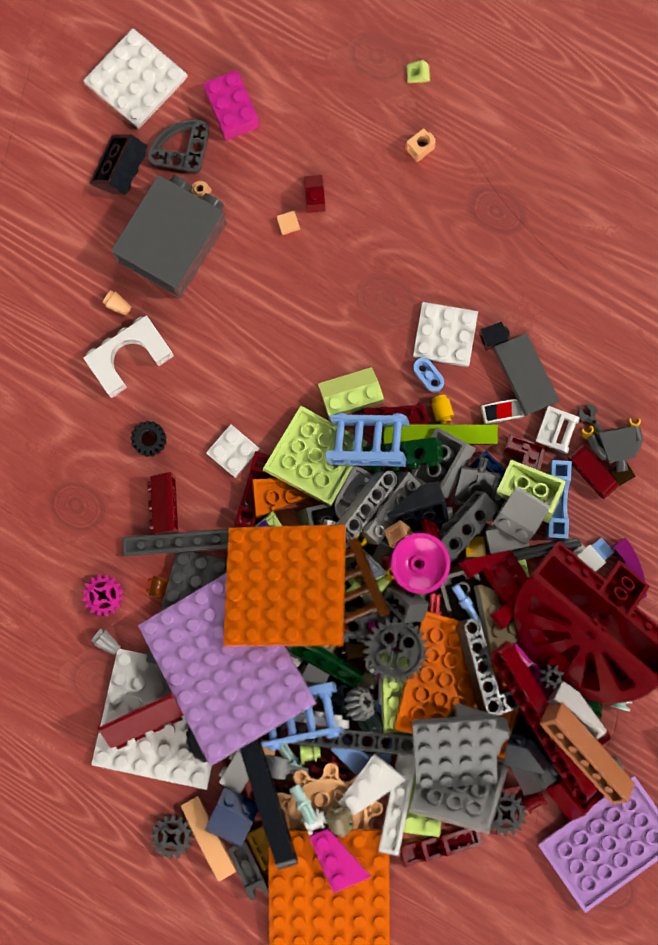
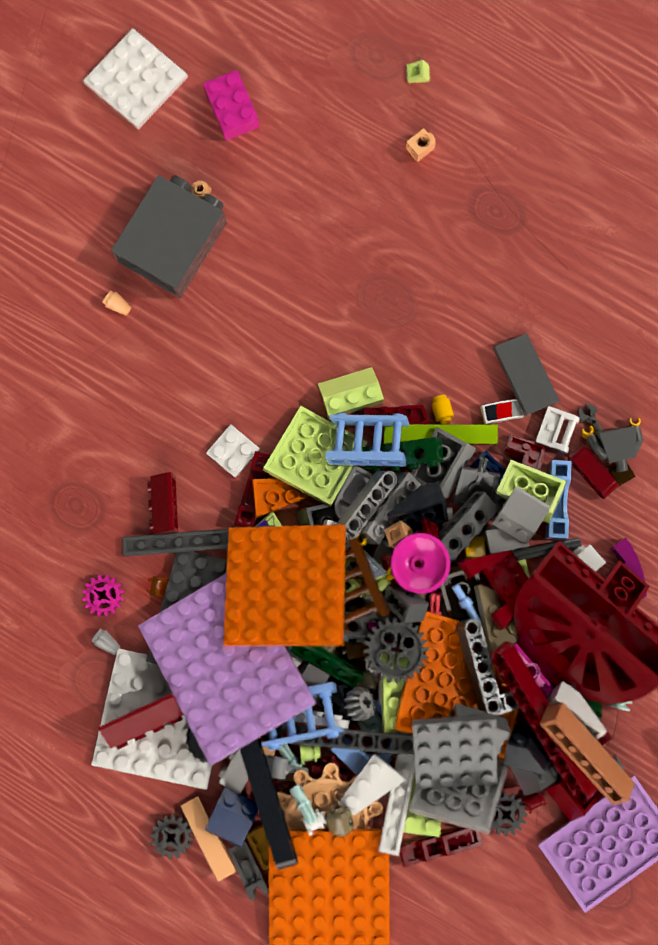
(102, 359): white arch -> none
(119, 164): black slope -> none
(137, 438): black tyre -> none
(185, 159): dark grey beam -> none
(288, 222): light nougat tile -> none
(314, 193): dark red slope -> none
(337, 862): dark pink wing -> none
(429, 375): light blue plate -> none
(445, 334): white plate -> none
(494, 335): black brick -> none
(546, 672): dark grey gear -> none
(602, 548): light blue tile -> none

